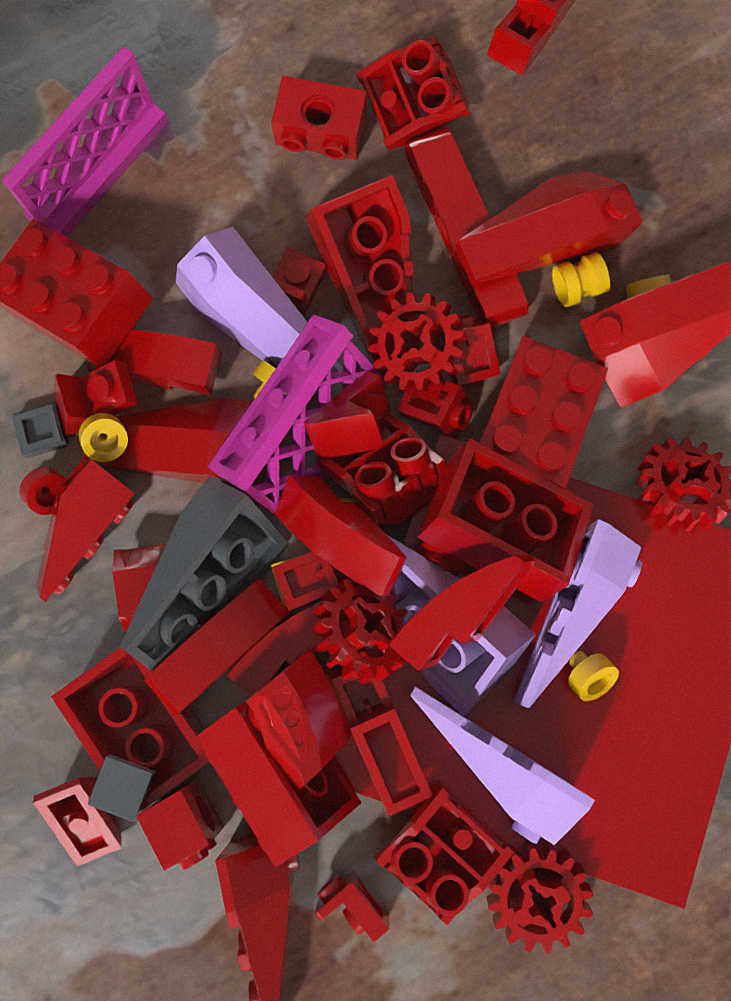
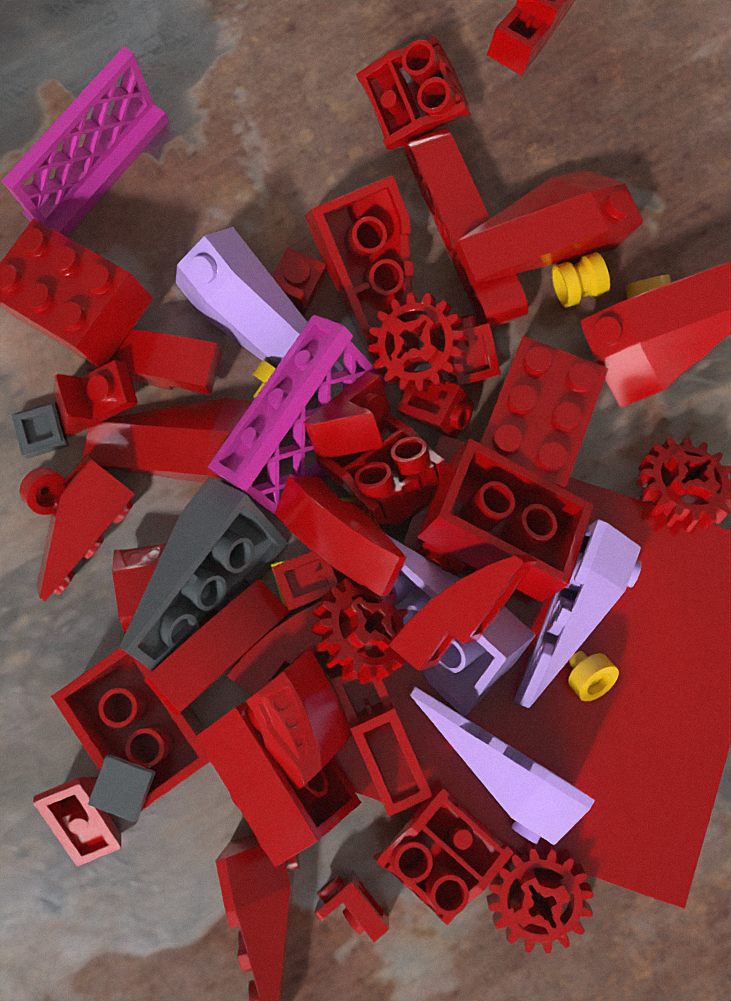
(103, 437): yellow tile -> none
(182, 826): red brick -> none
(304, 101): red brick -> none

